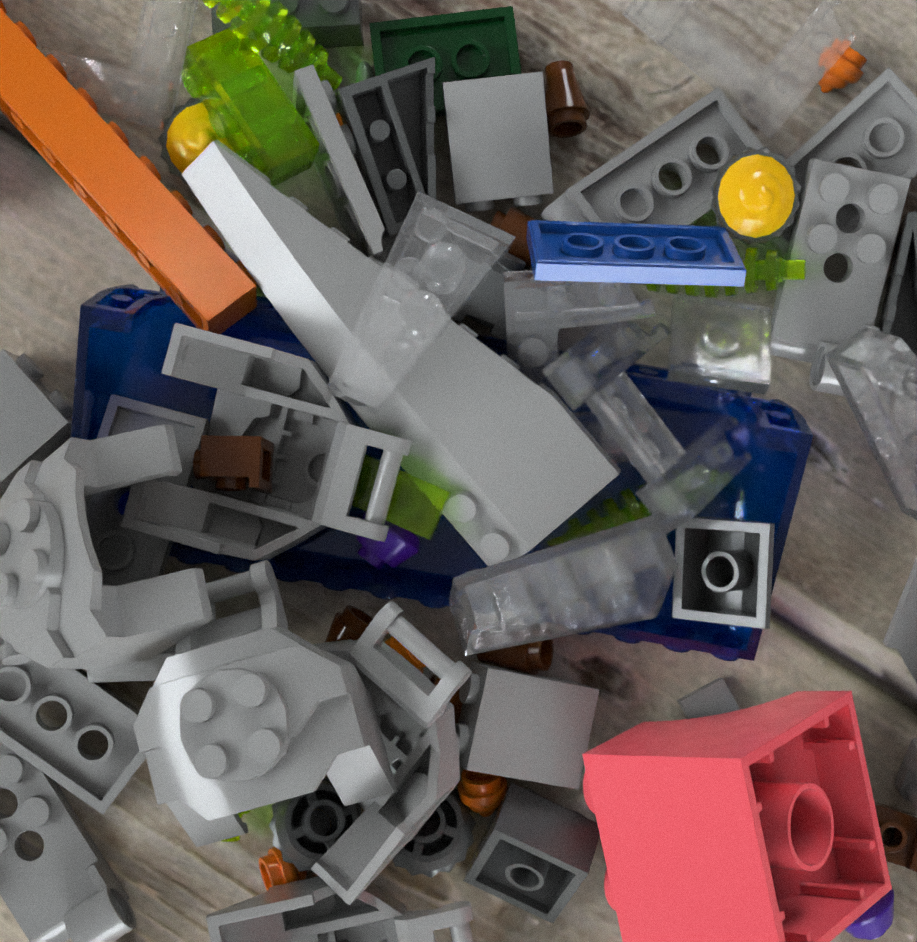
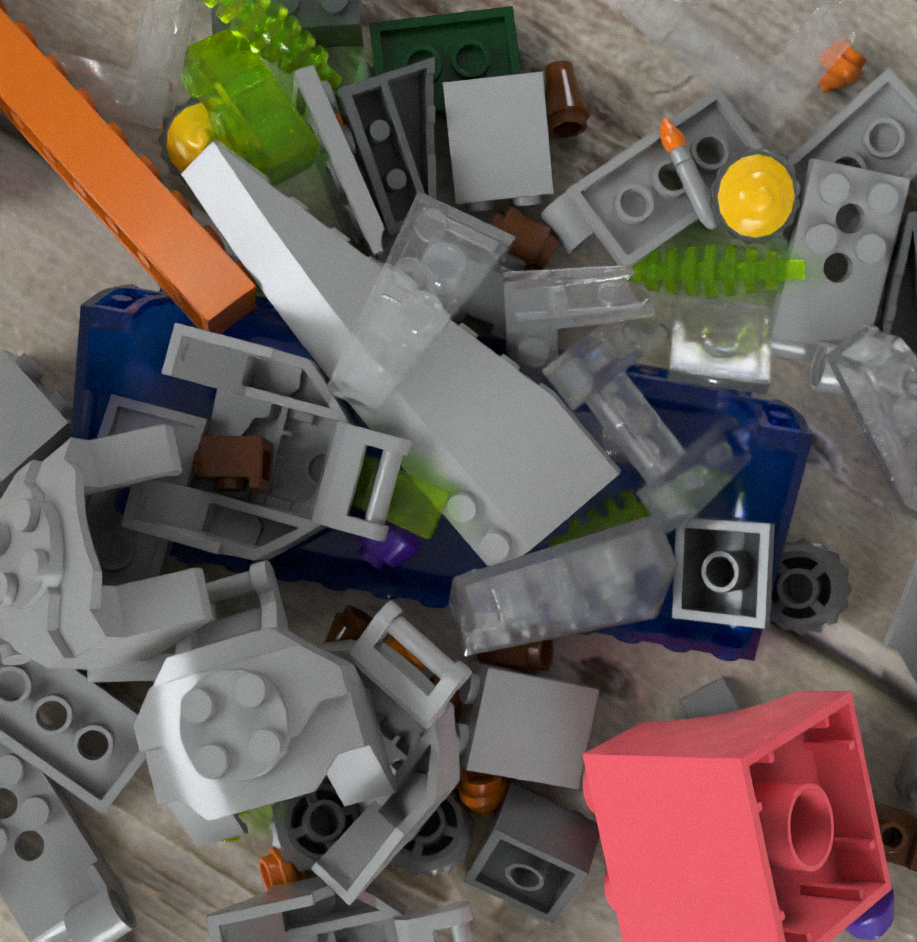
(633, 253): blue tile -> none
(675, 143): none -> light grey piece
(809, 588): none -> dark grey piece

